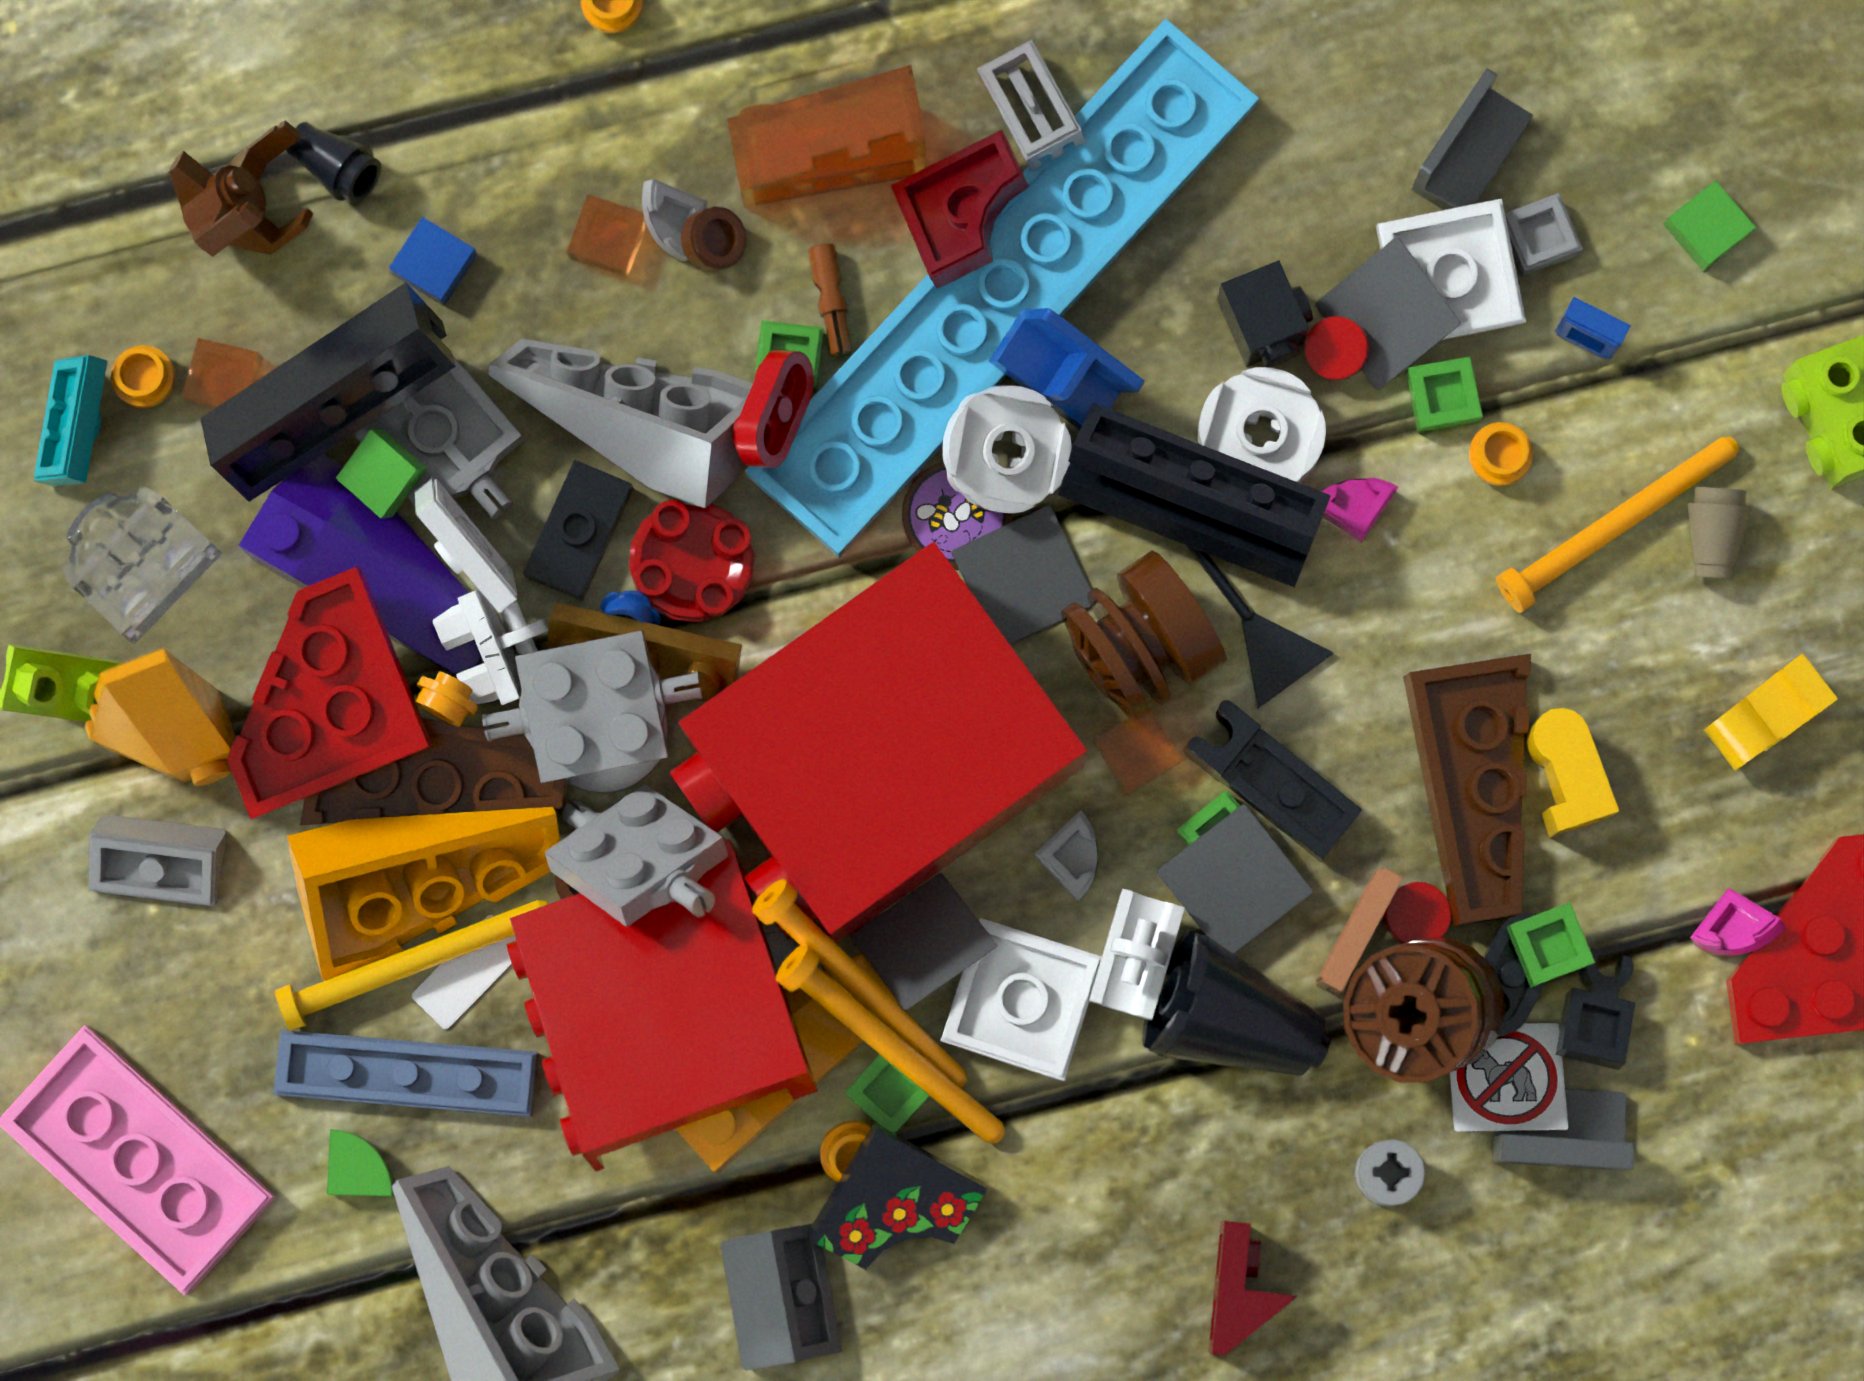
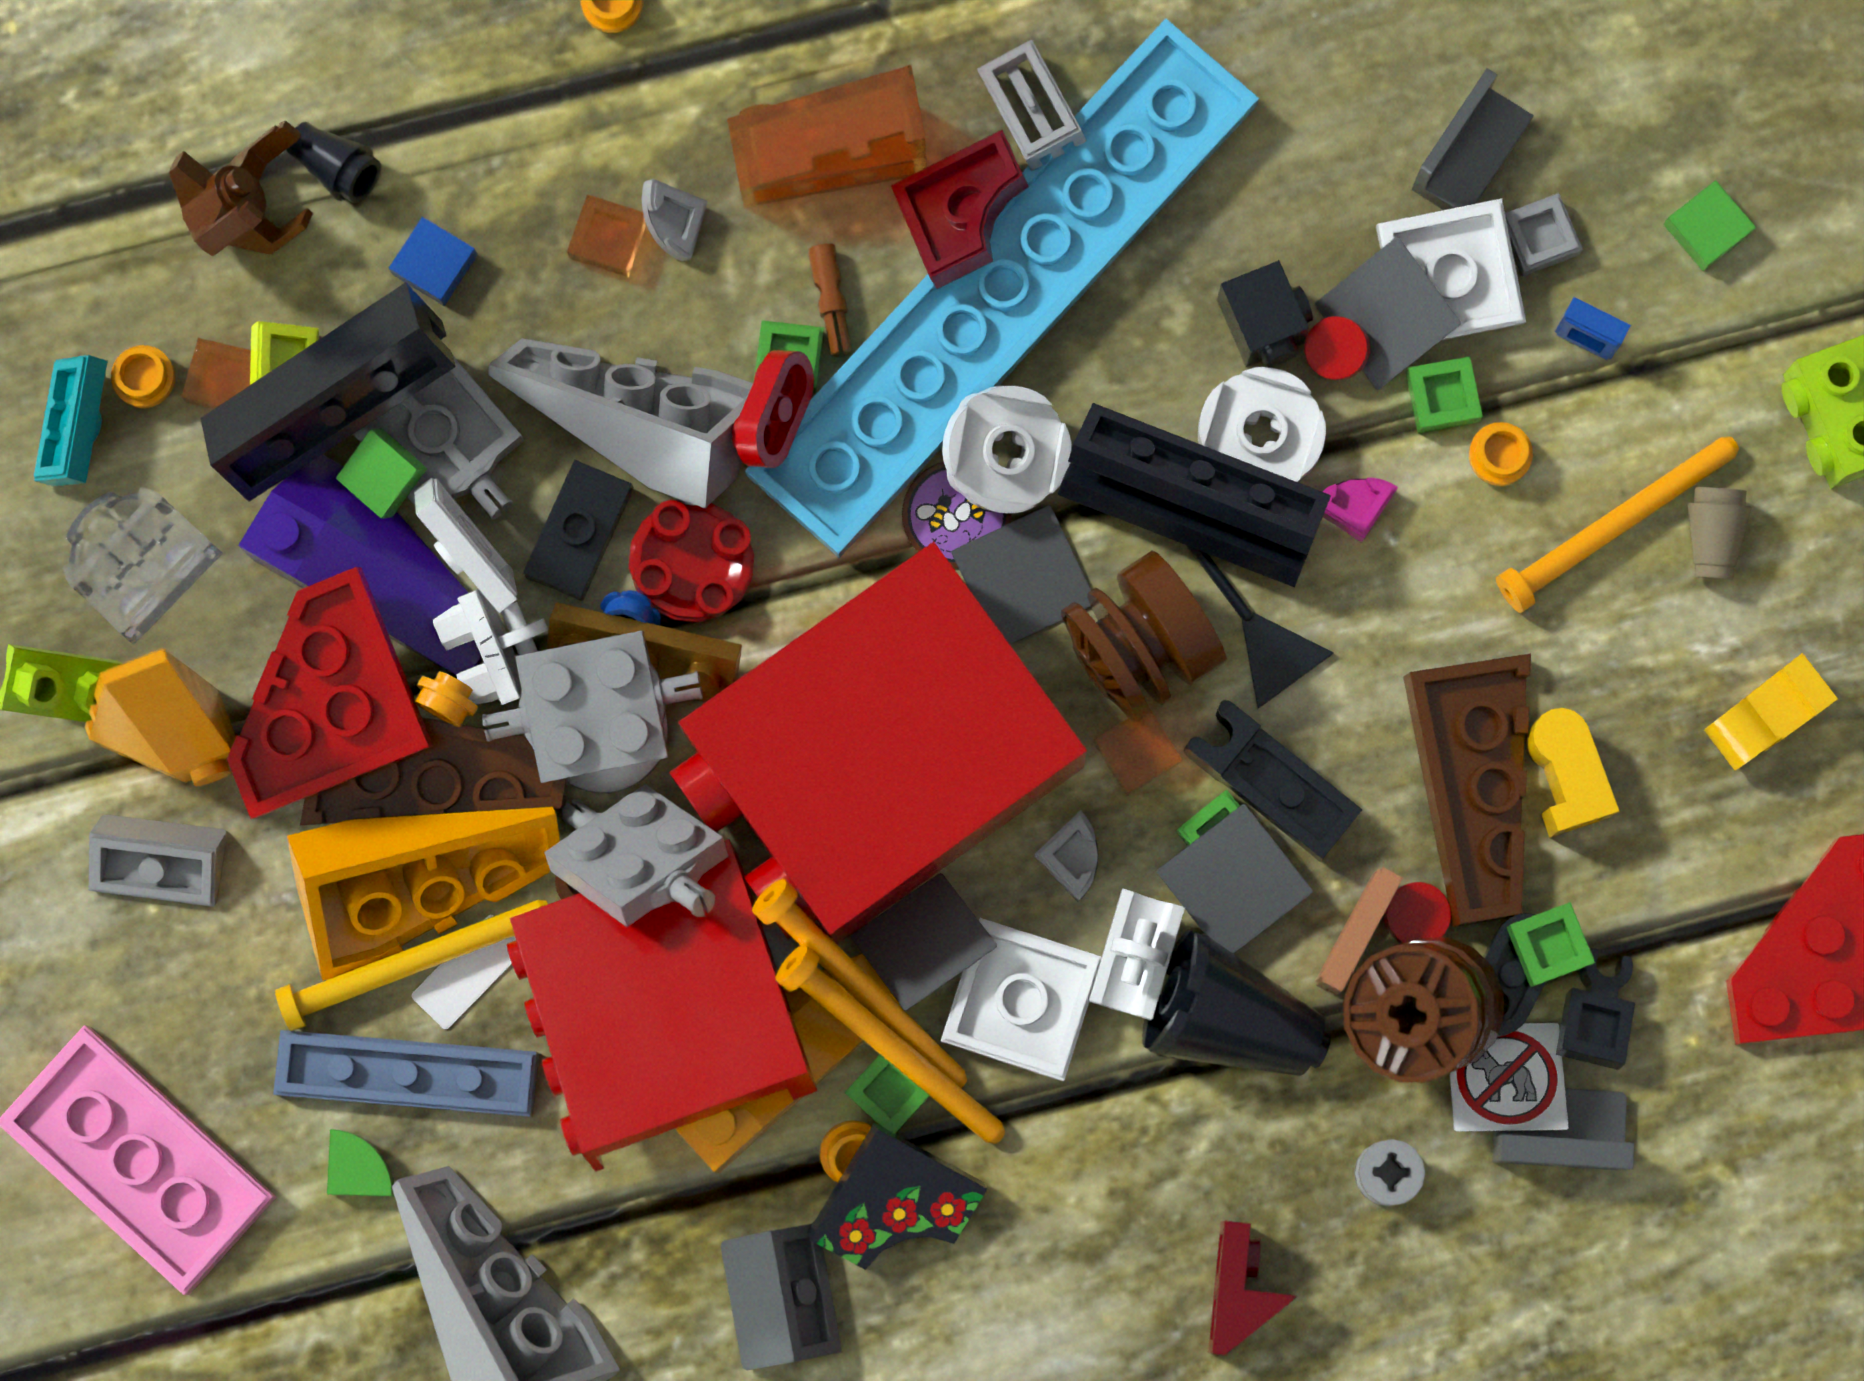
(275, 344): none -> neon yellow tile
(713, 238): reddish brown tile -> none
(1062, 365): blue panel -> none
(1736, 926): dark pink tile -> none

